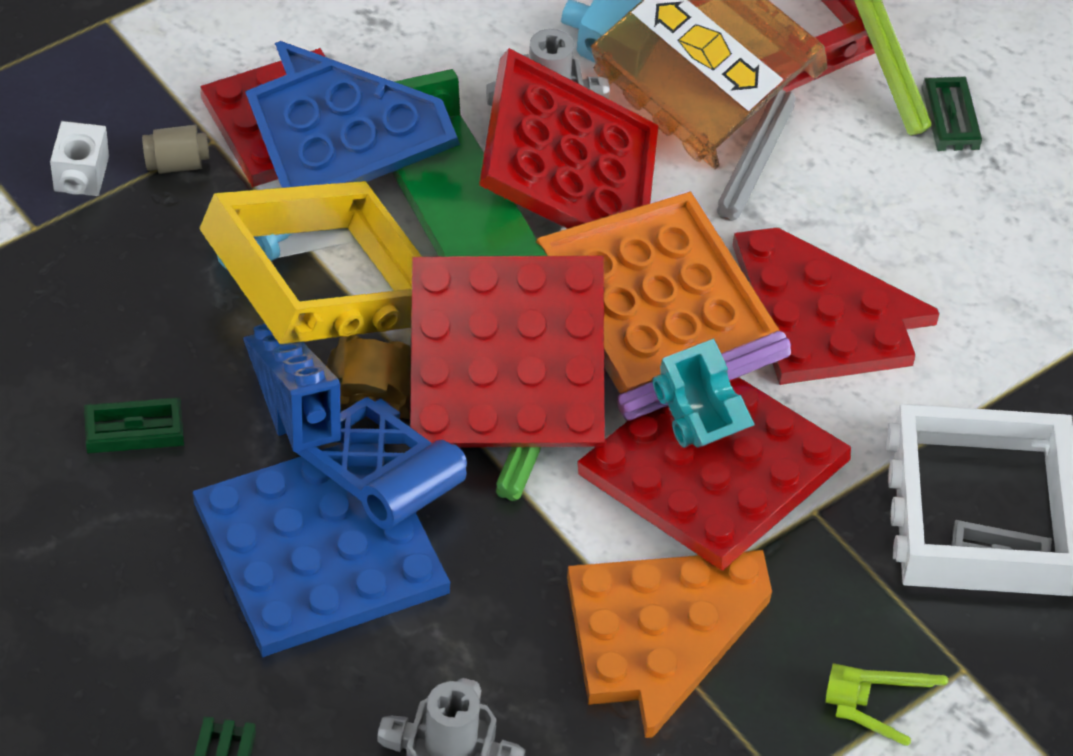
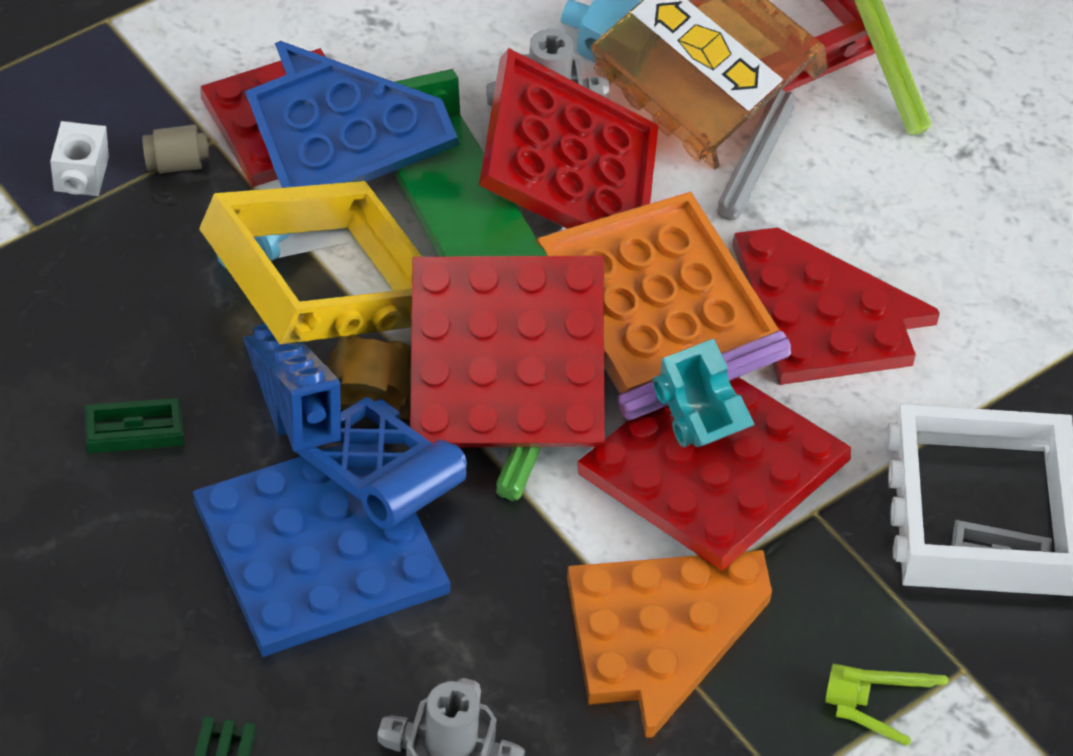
(955, 137): dark green tile -> none

